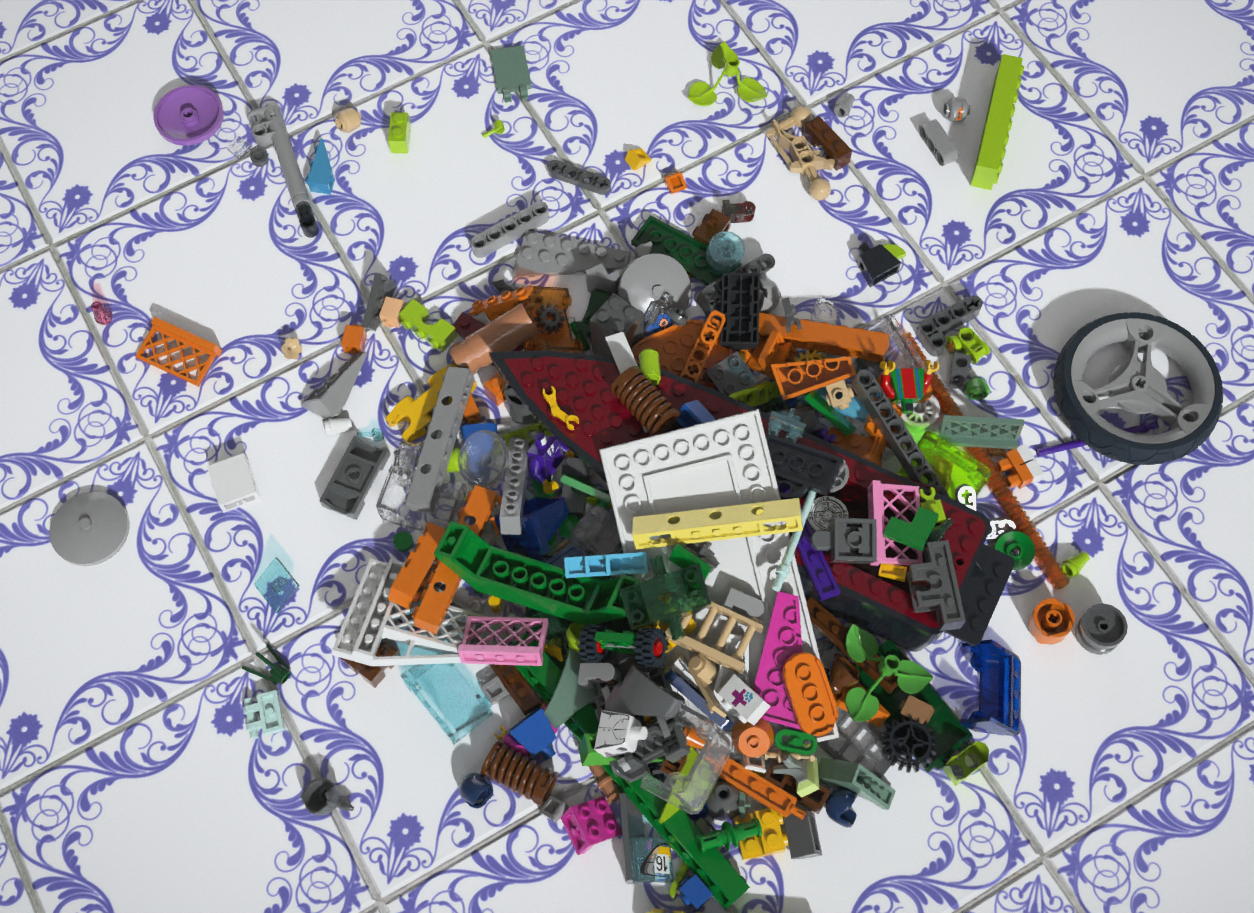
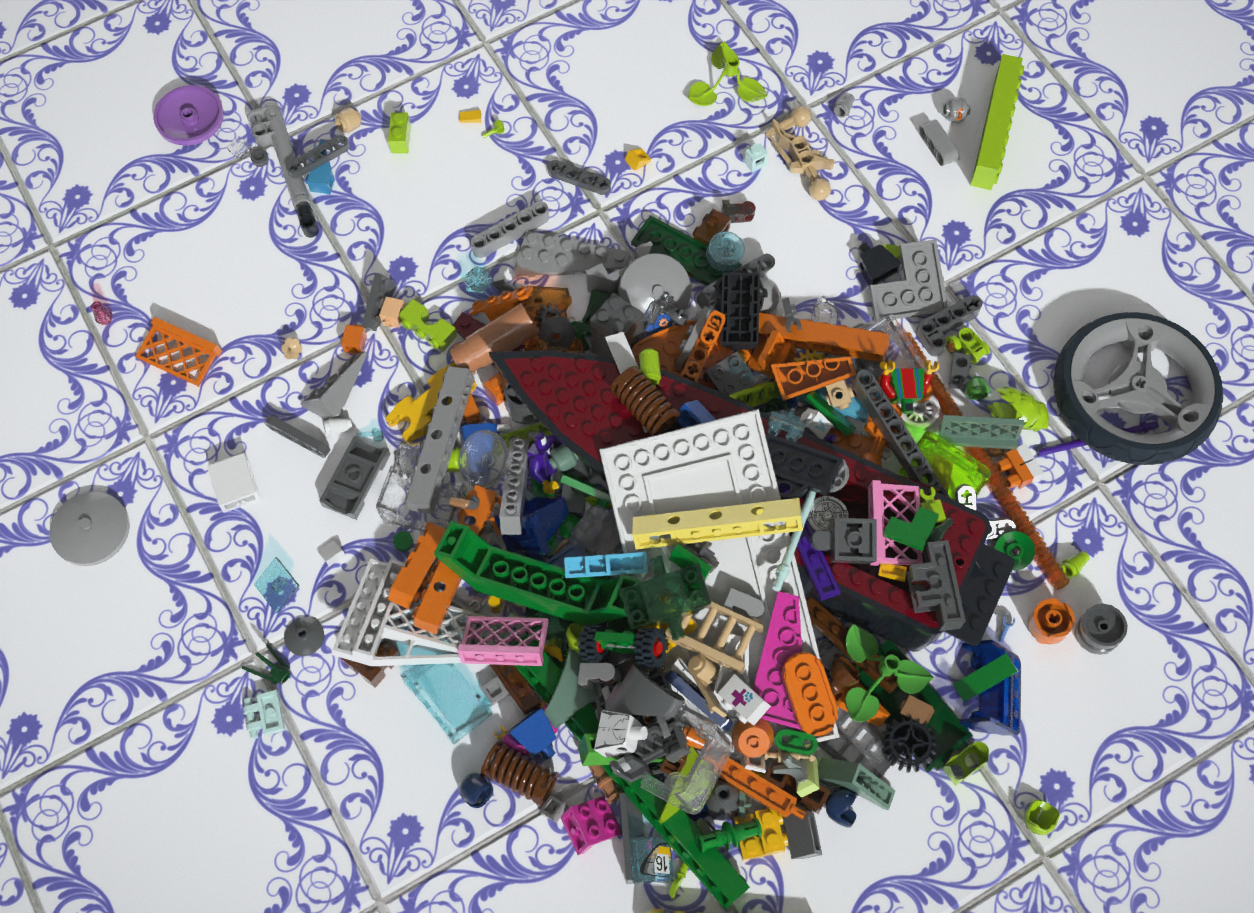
(297, 436): none -> dark grey beam
(310, 642): none -> dark grey dish
(319, 158): none -> dark grey beam
(323, 797): dark grey hair -> none
(331, 553): none -> white slope
(470, 116): none -> yellow piece
(470, 504): none -> arm
(472, 282): none -> clear light blue brick
(511, 71): sand green tile -> none
(555, 410): yellow piece -> none
(558, 325): none -> dark grey dish
(562, 459): none -> sand green head
(675, 182): orange slope -> none
(693, 333): none -> light grey wing
(694, 892): blue brick -> none
(755, 153): none -> light aqua brick
(815, 423): none -> white brick
(819, 133): reddish brown arch -> none
(920, 291): none -> light grey plate
(985, 677): none -> green tile
(1005, 628): none -> medium blue hand
(1021, 407): none -> lime head
(1041, 817): none -> lime hair

